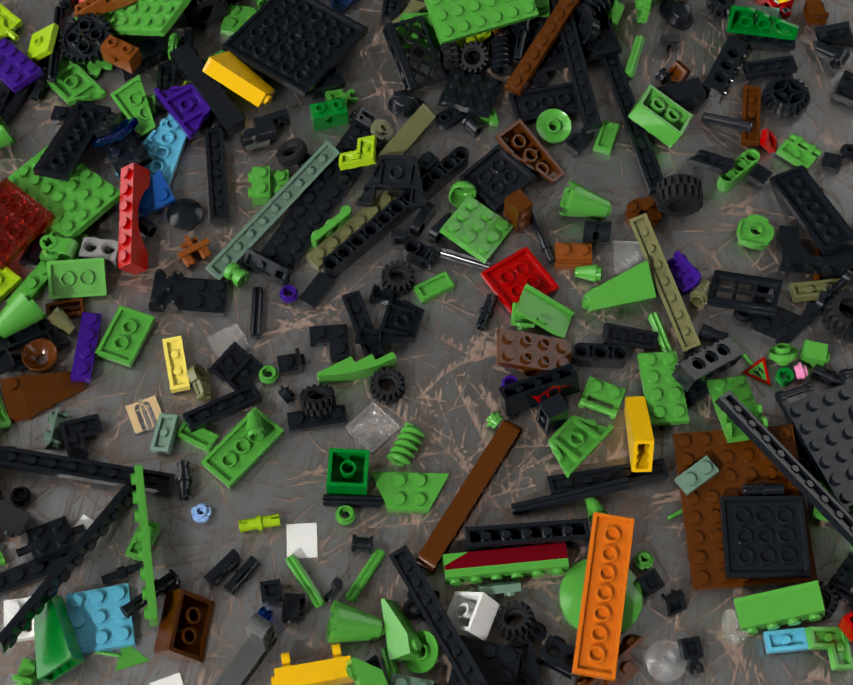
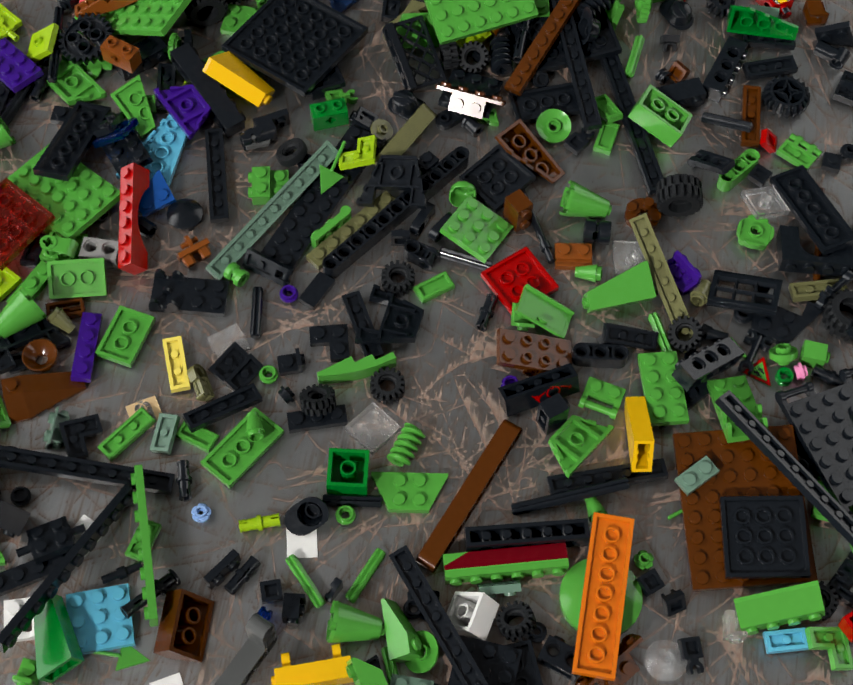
(126, 434): none -> bright green tile
(306, 516): none -> black piece
(328, 176): none -> bright green piece
(362, 544): black bush -> none
(468, 102): none -> bracket
(494, 419): bright green plate -> none
(608, 109): none -> bright green plate
(682, 323): none -> black tyre
(757, 342): none -> black bar
(763, 489): black axle -> none
(764, 202): none -> clear plate

